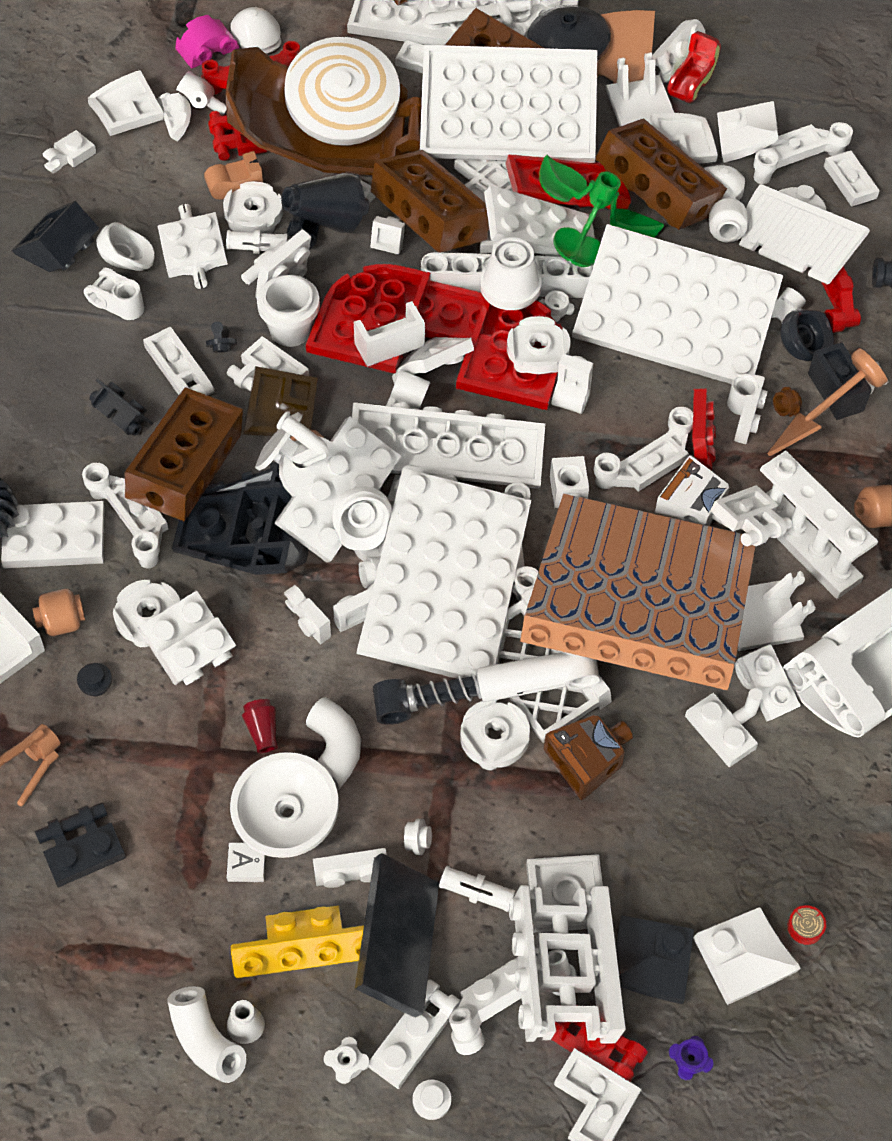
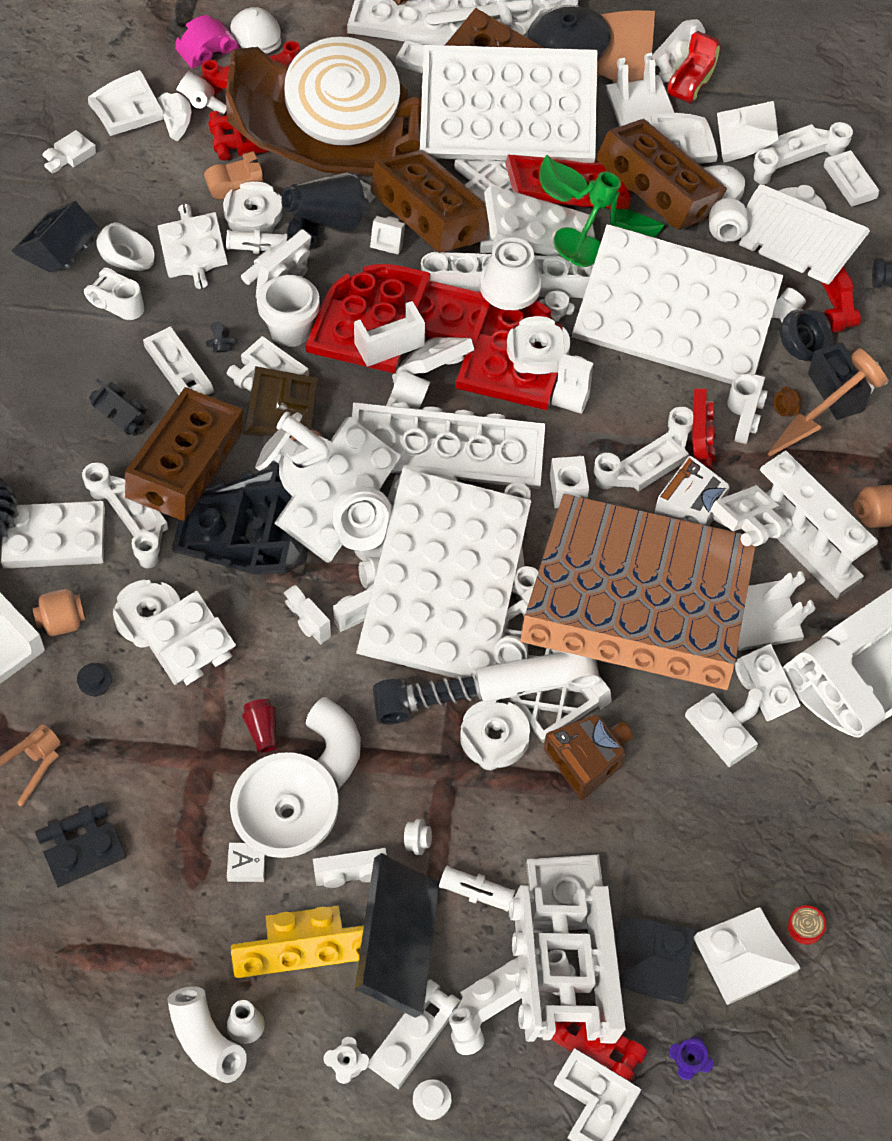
(510, 649): none -> white plate

